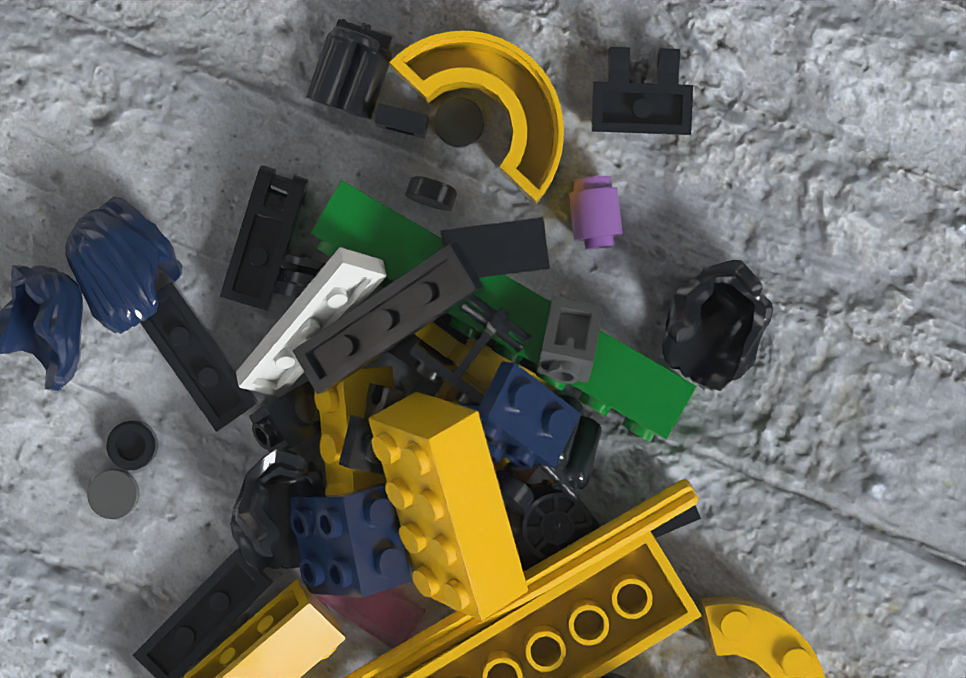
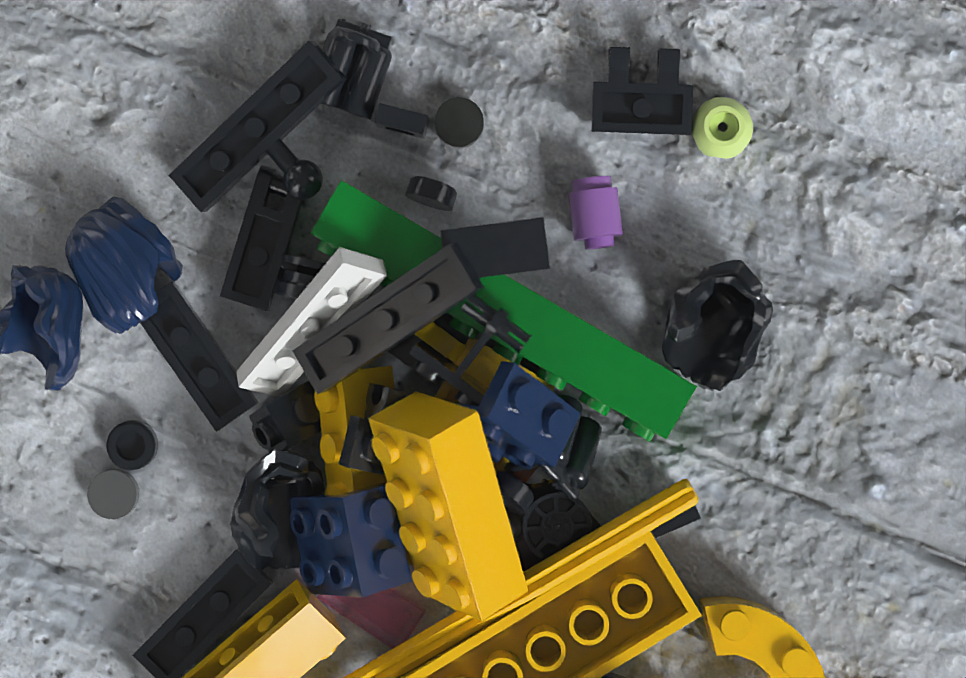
(259, 130): none -> black plate
(508, 76): yellow brick -> none
(570, 340): dark grey bracket -> none
(706, 132): none -> yellowish green plate

